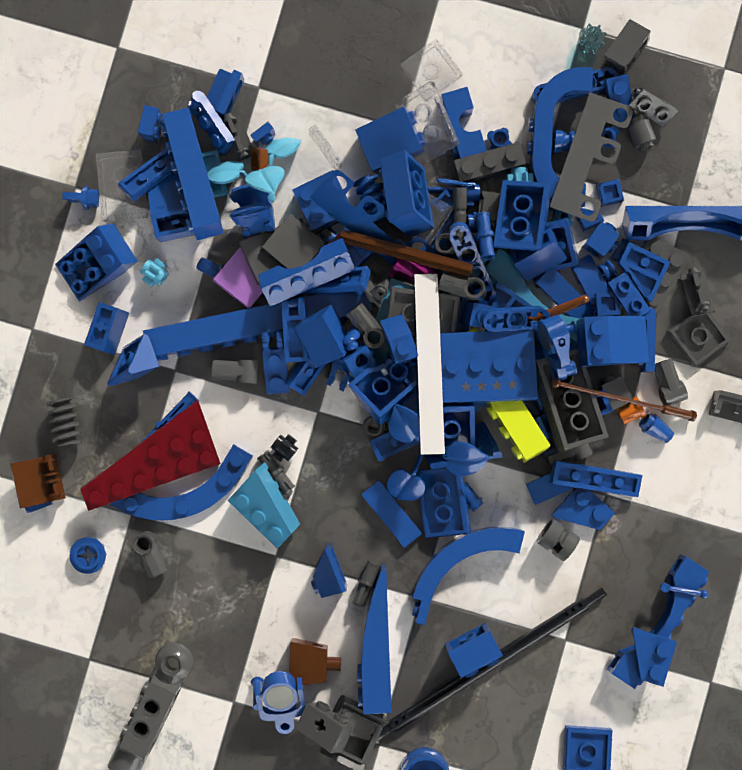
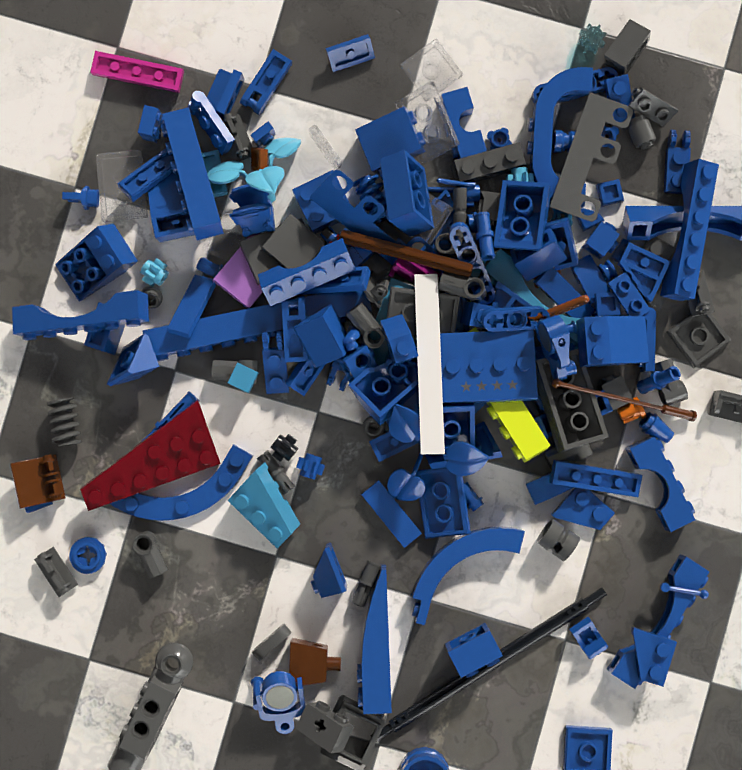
(55, 571): none -> dark grey hinge
(123, 308): none -> blue arch
(137, 71): none -> dark pink plate
(153, 303): none -> dark grey plate
(191, 306): none -> blue tile
(243, 377): none -> dark azure tile
(266, 81): none -> blue plate
(271, 642): none -> dark grey beam
(310, 466): none -> blue gear
(350, 53): none -> blue plate
(588, 638): none -> blue bracket
(658, 380): none -> blue pin
(673, 508): none -> blue arch
(675, 161): none -> blue hinge
(698, 190): none -> blue arch

